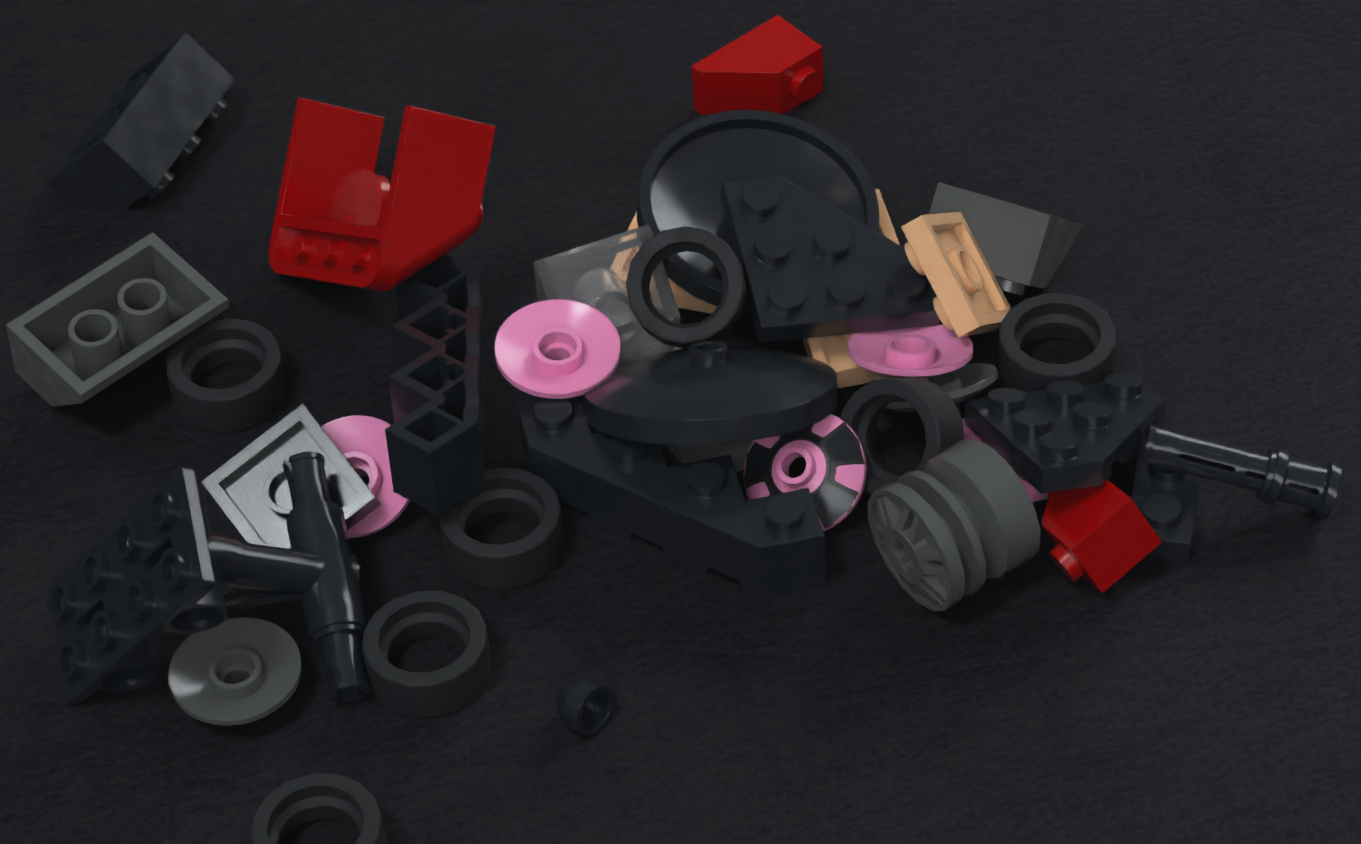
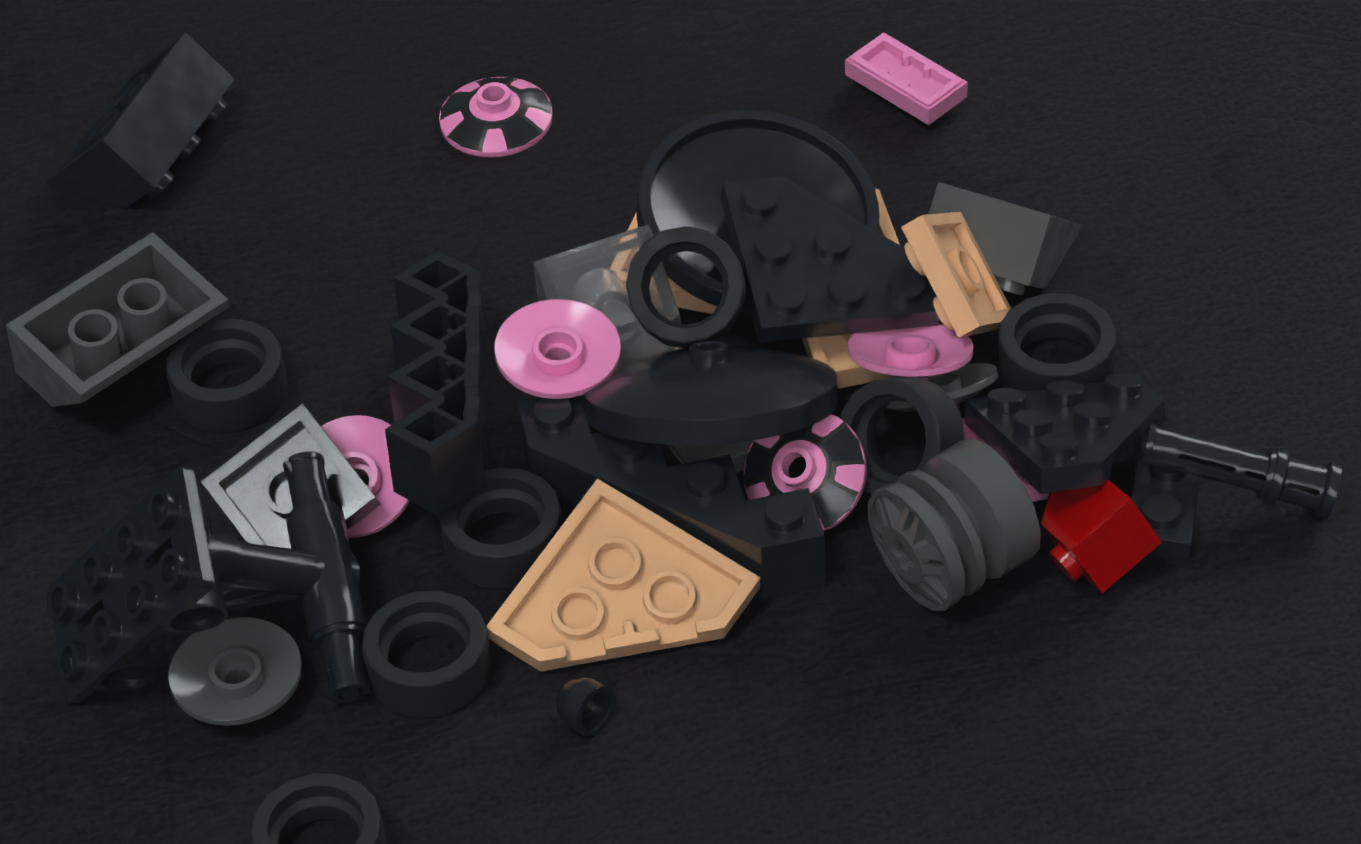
(356, 227): red windscreen -> none
(496, 117): none -> dish
(618, 588): none -> light nougat plate
(762, 70): red slope -> none
(906, 78): none -> bright pink plate

